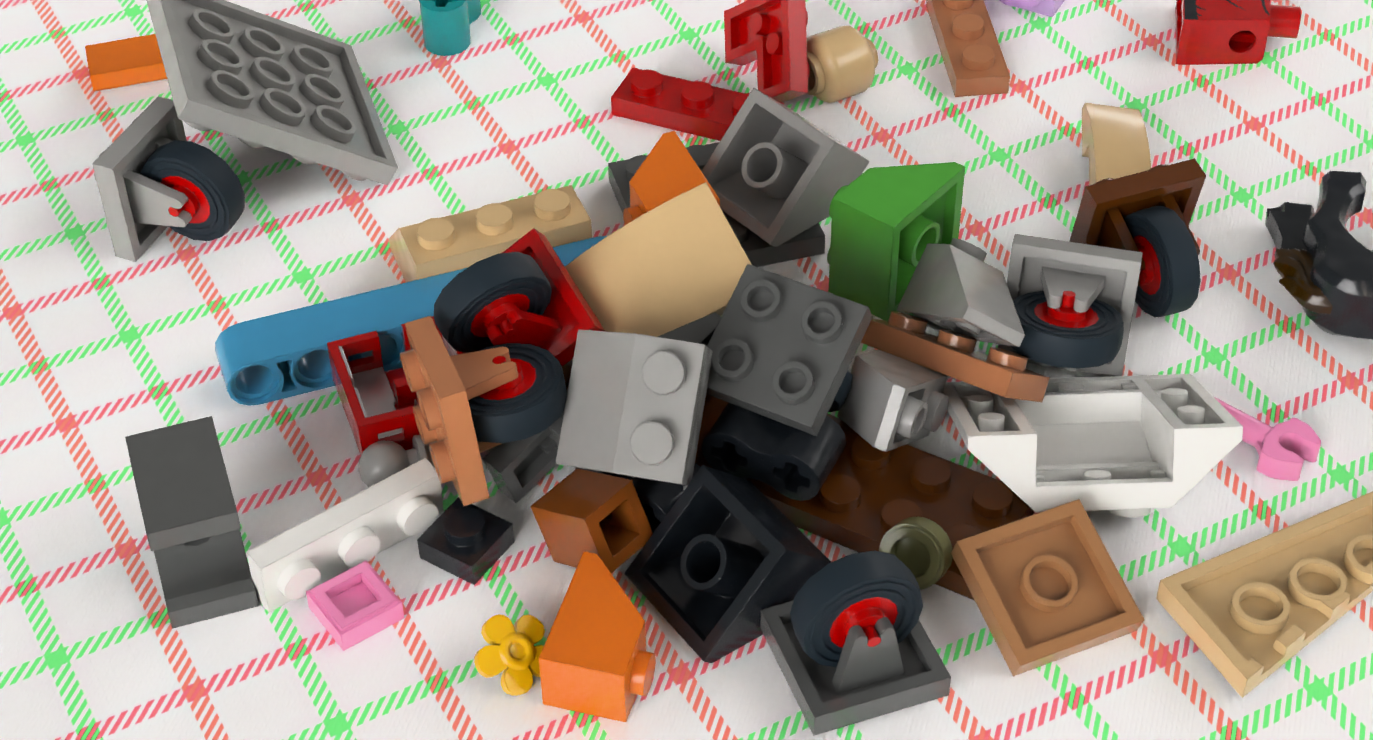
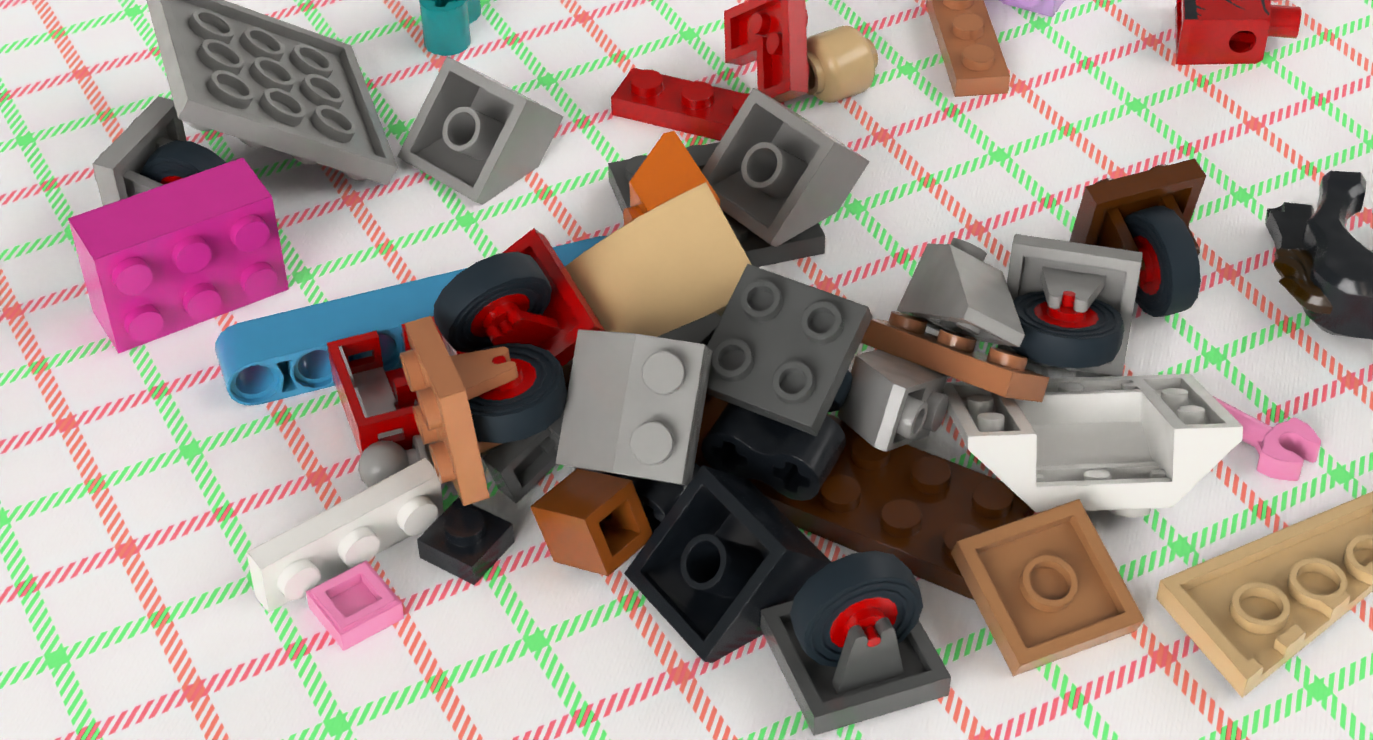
(125, 62): orange tile -> none
(180, 254): none -> dark pink brick
(191, 521): dark grey piece -> none
(476, 234): tan slope -> none
(477, 133): none -> light grey slope
(511, 651): yellow plant -> none
(596, 647): orange slope -> none
(884, 227): bright green slope -> none
(921, 547): olive tile -> none
(1114, 141): tan slope -> none

